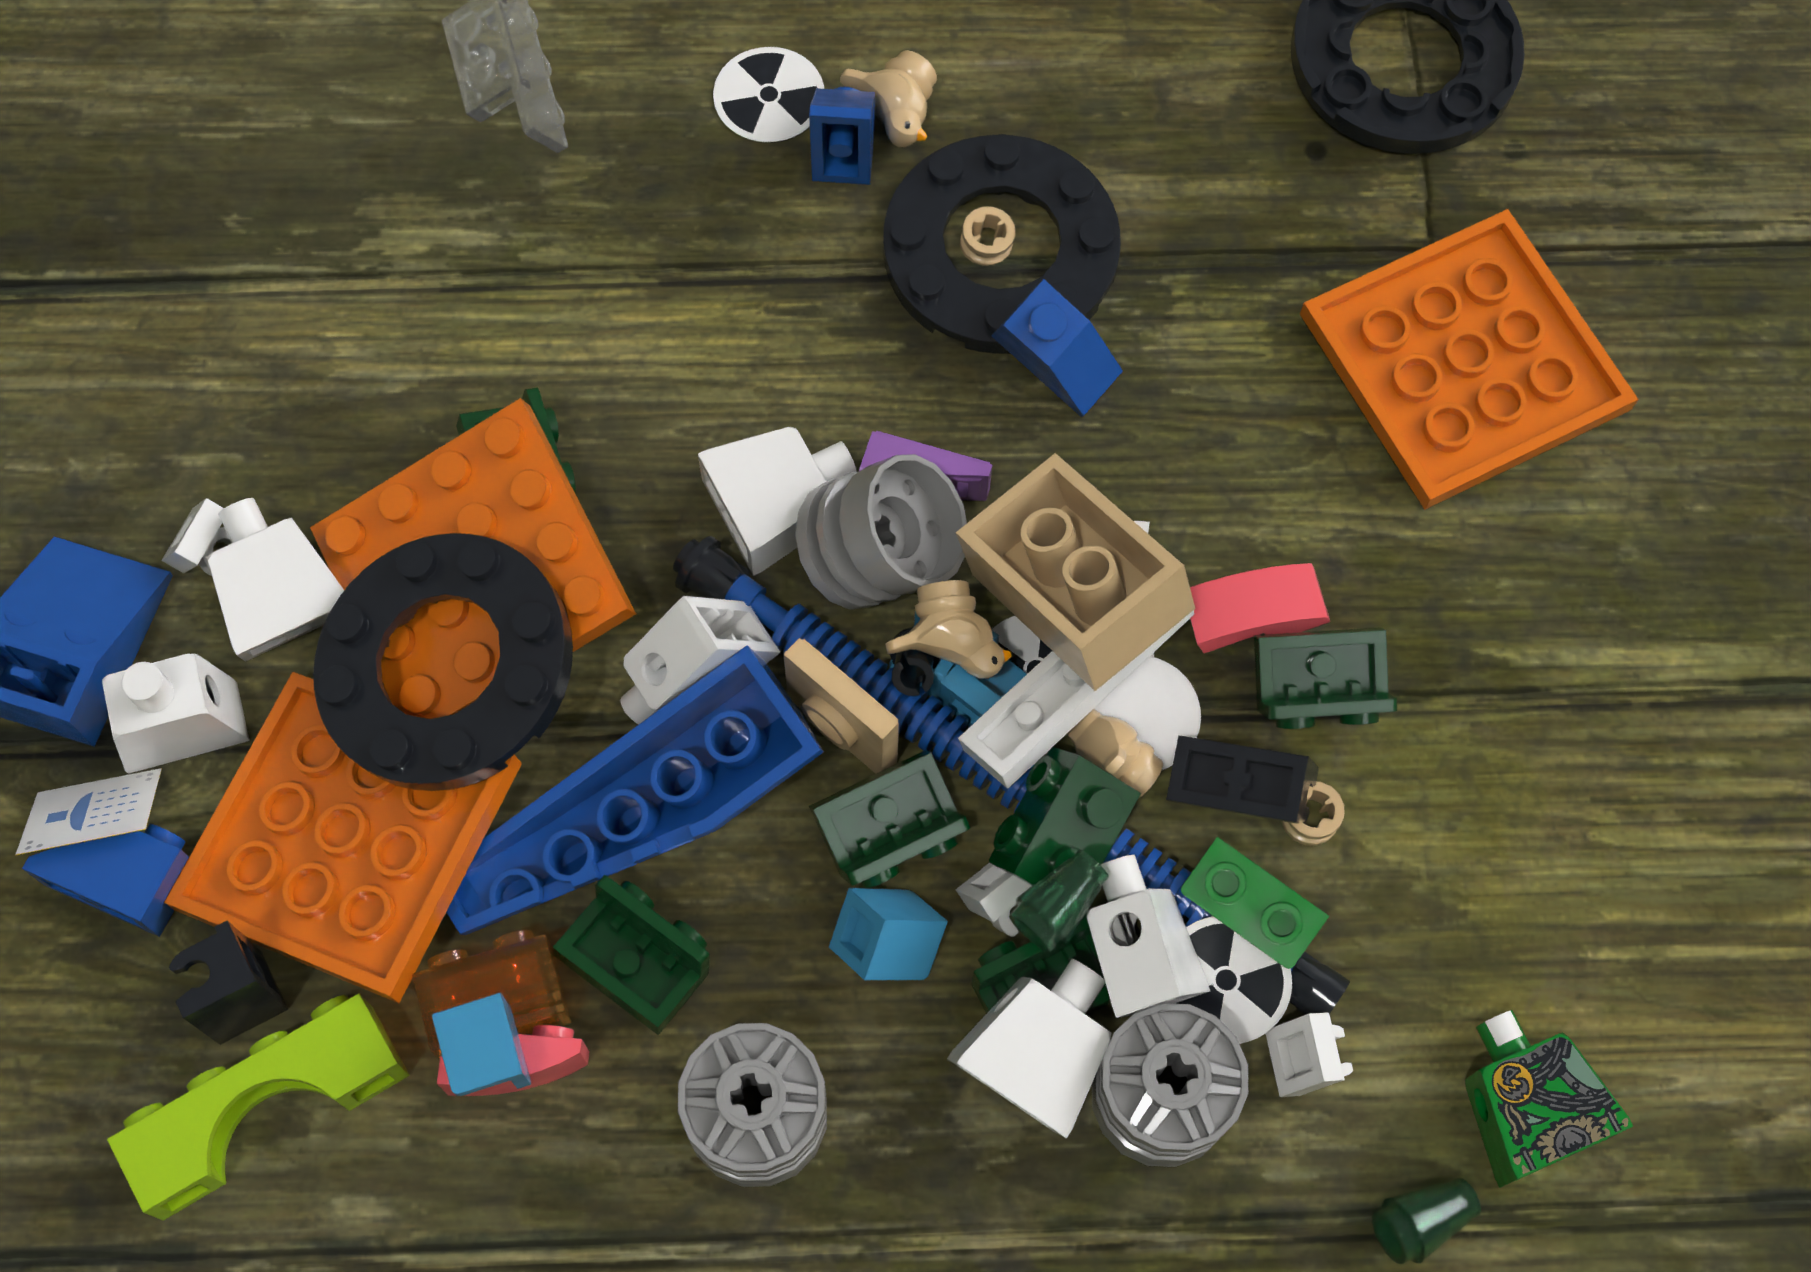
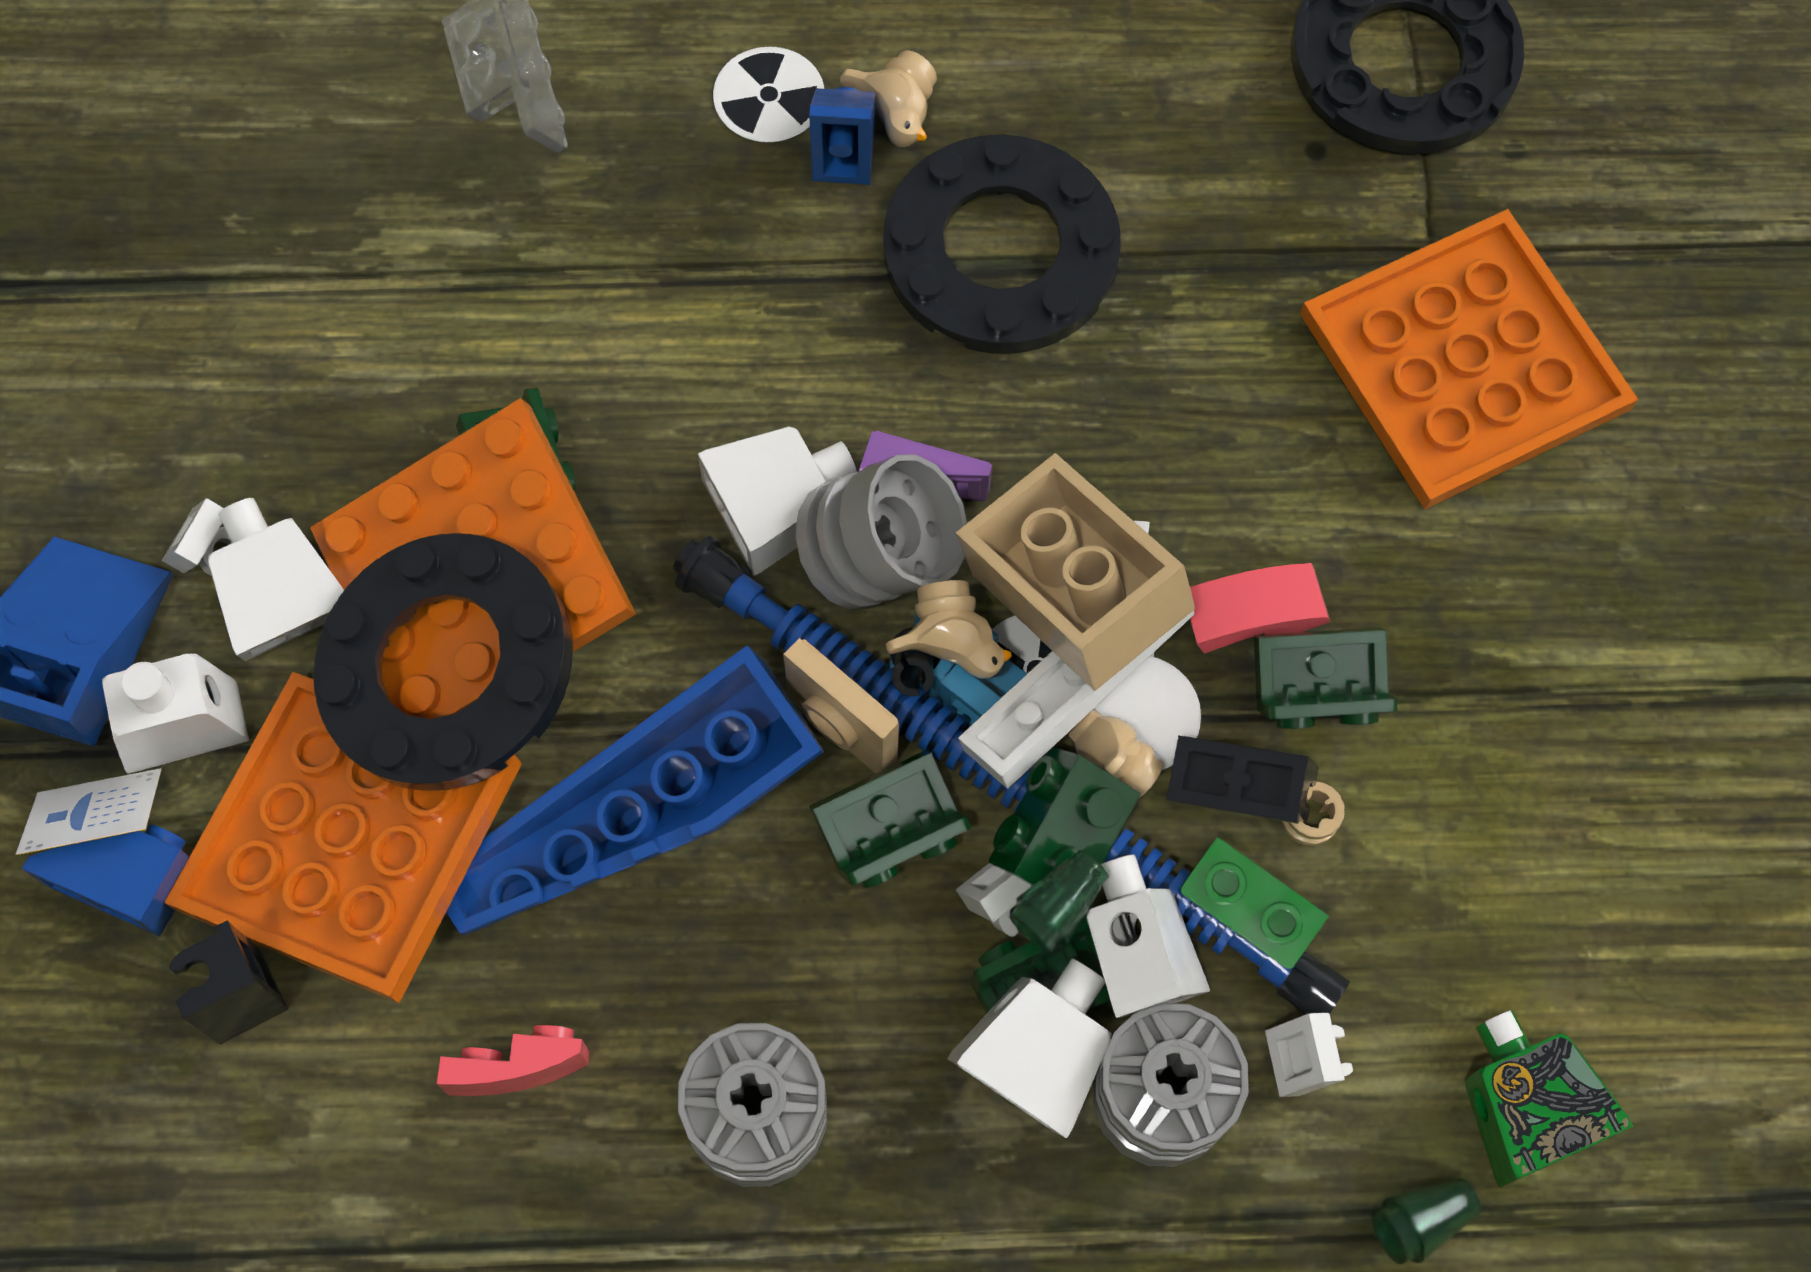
(180, 1148): lime arch -> none
(480, 1045): dark azure panel -> none
(517, 968): clear orange brick -> none
(635, 953): dark green bracket -> none
(686, 647): white torso -> none
(887, 934): dark azure panel -> none
(972, 228): tan bush -> none
(1059, 347): blue slope -> none
(1245, 984): sticker -> none

